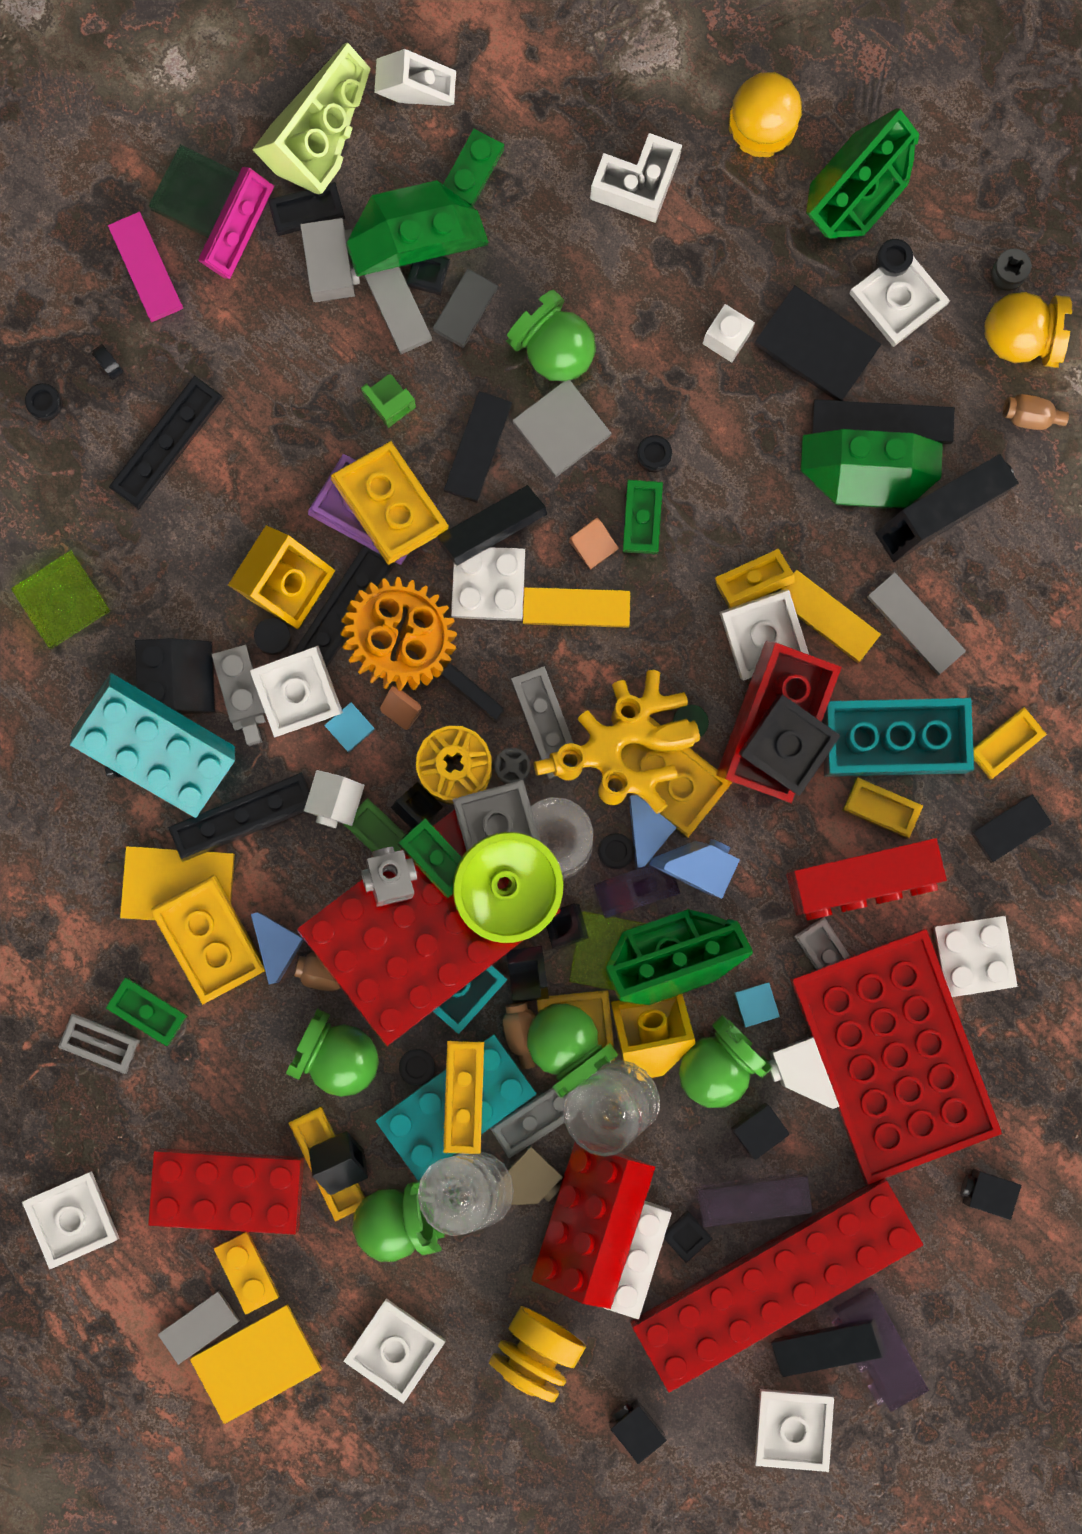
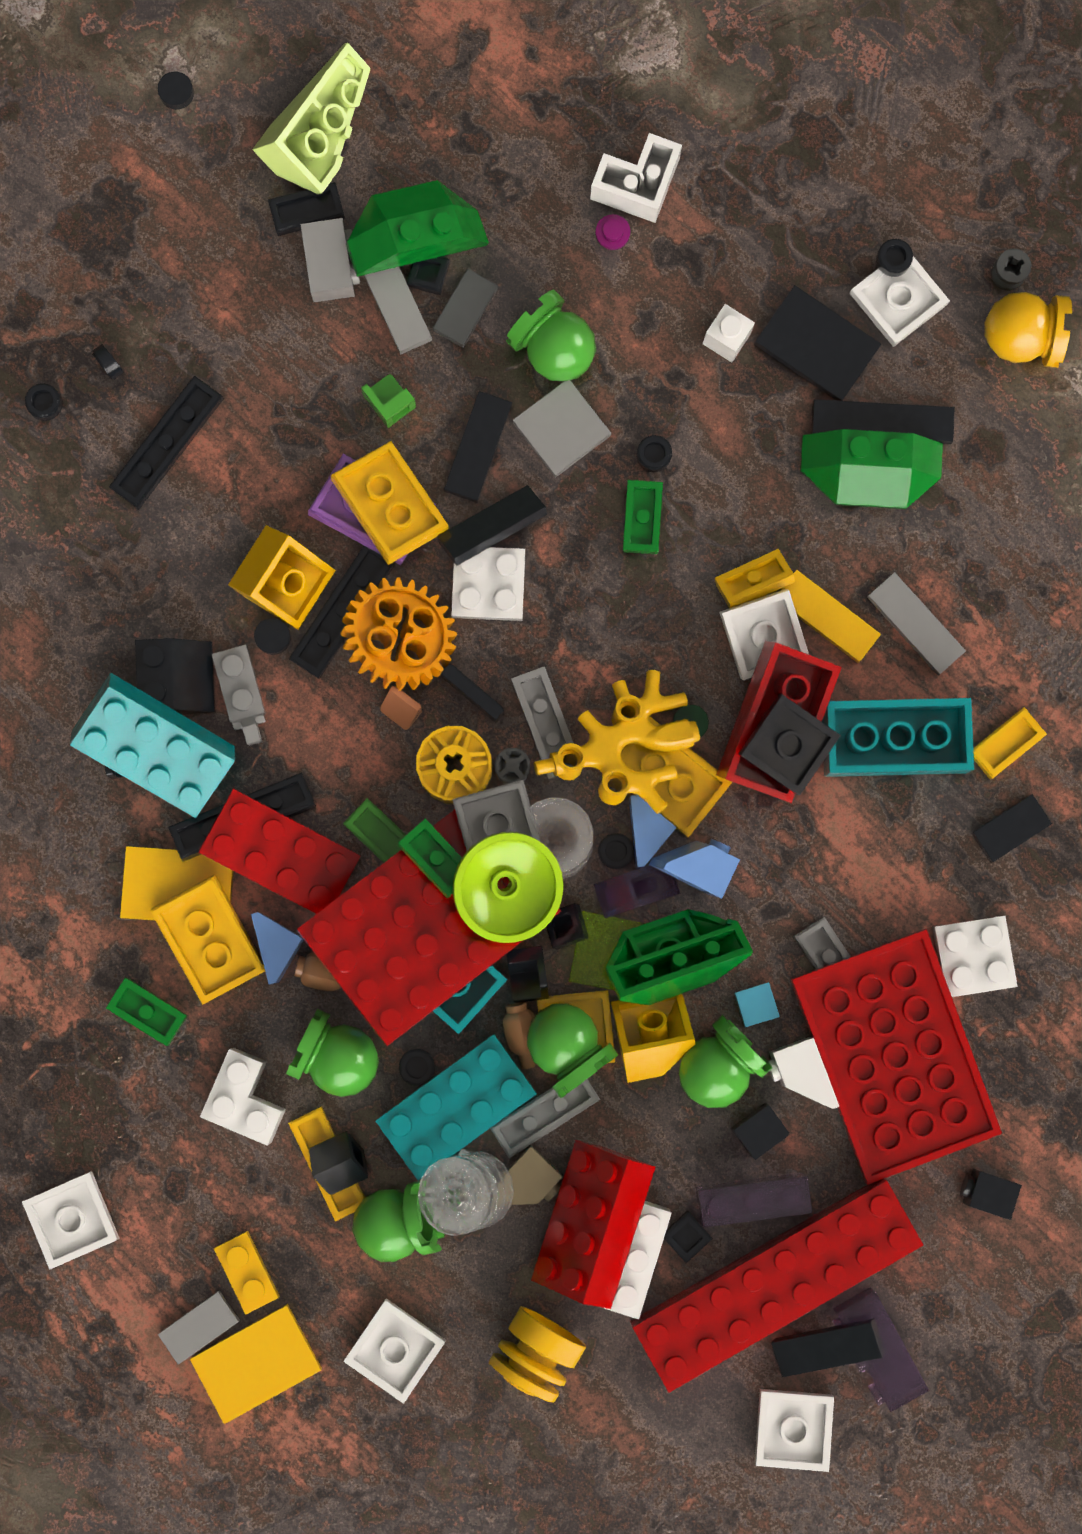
(60, 599): clear neon green tile -> none
(126, 1054): light grey tile -> none
(145, 267): dark pink tile -> none
(175, 90): none -> black tile
(193, 191): clear green plate -> none
(226, 1191): red brick -> none
(233, 1102): none -> white brick
(236, 222): dark pink tile -> none
(278, 852): none -> red plate
(296, 691): white plate -> none
(333, 799): white brick -> none
(349, 727): medium azure tile -> none
(384, 889): light grey brick -> none
(414, 79): white slope -> none
(416, 806): black panel -> none
(463, 1097): yellow tile -> none
(474, 166): green plate -> none
(576, 607): yellow tile -> none
(593, 543): nougat slope -> none
(611, 1108): clear wheel -> none
(612, 232): none -> magenta plate
(636, 1430): black brick -> none
(765, 114): yellow tile -> none
(863, 177): green wedge -> none
(867, 876): red brick -> none
(882, 808): yellow tile -> none
(946, 507): black slope -> none
(1033, 412): medium nougat plant -> none

